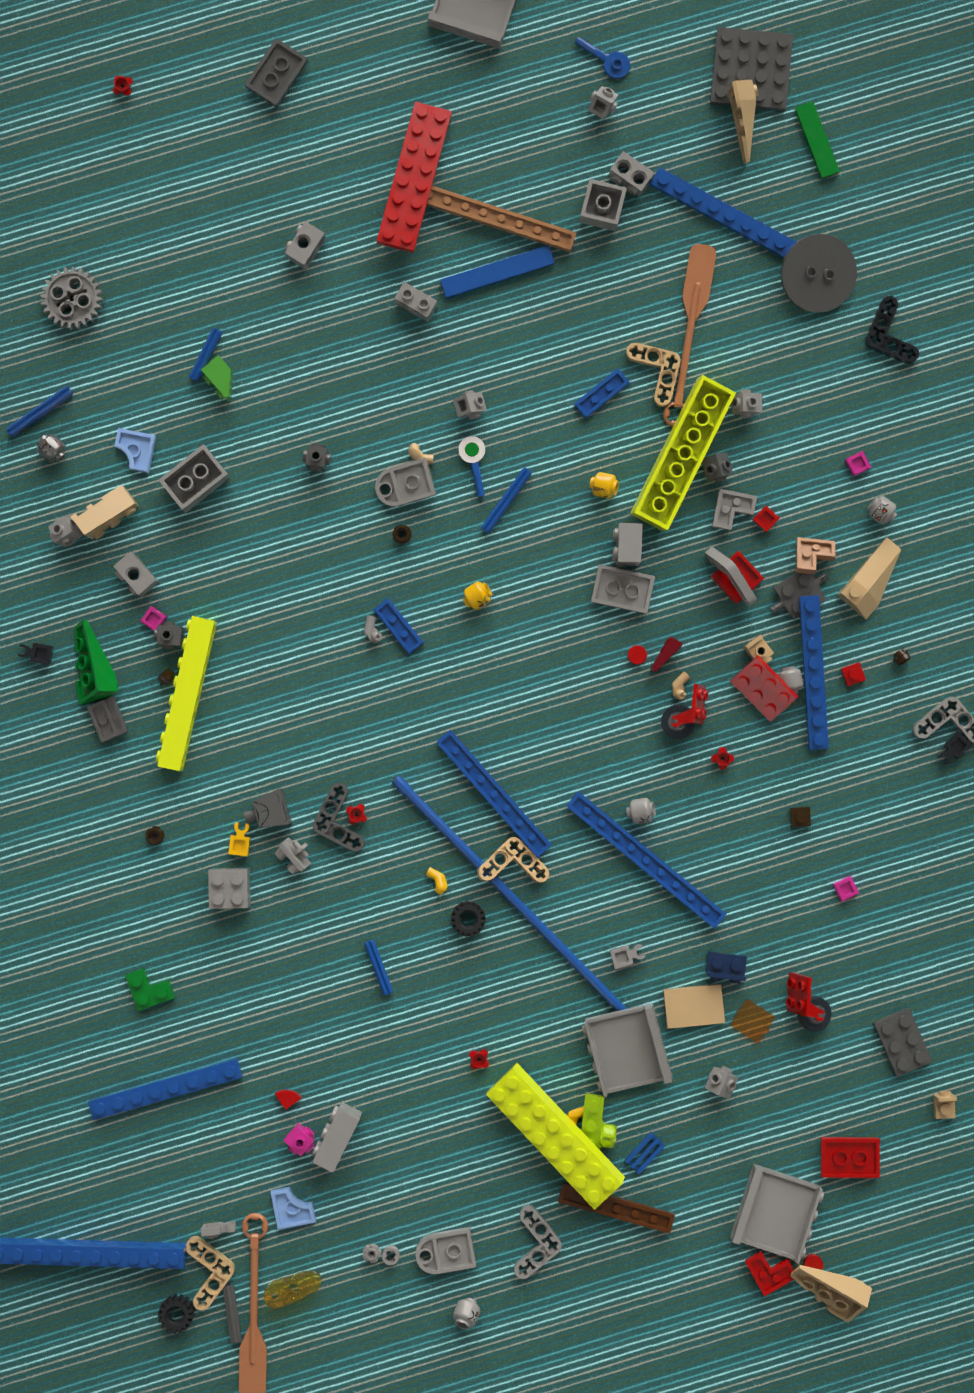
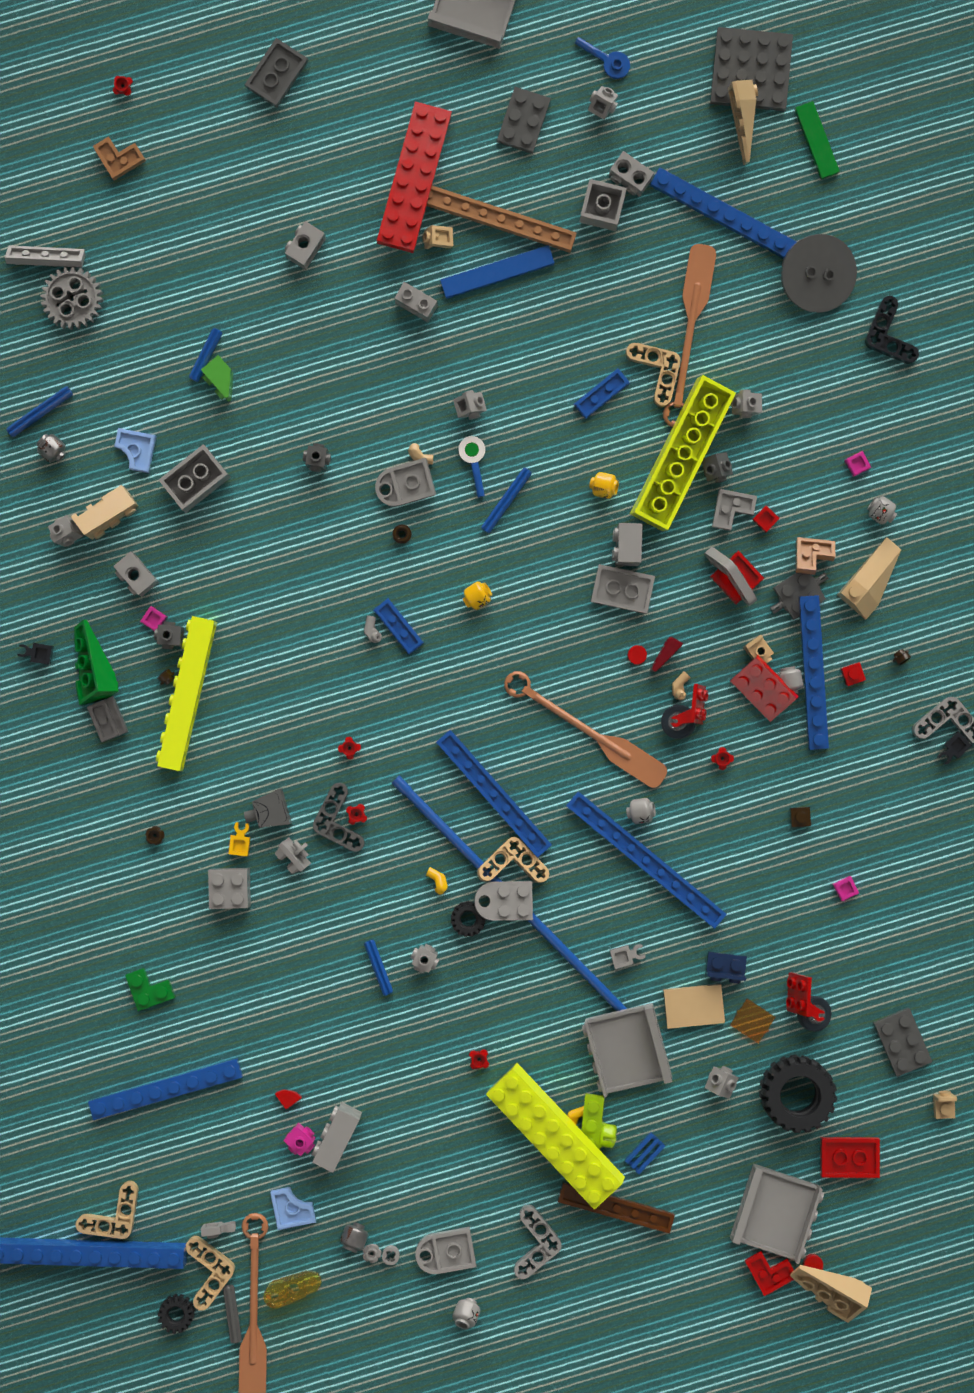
(45, 256): none -> light grey plate
(118, 162): none -> medium nougat plate
(121, 1219): none -> tan beam
(344, 748): none -> red plate
(354, 1237): none -> flat silver head
(427, 951): none -> light grey brick
(438, 237): none -> tan bracket
(506, 901): none -> light grey plate
(523, 120): none -> dark grey plate
(617, 749): none -> nougat piece
(818, 1108): none -> black tyre

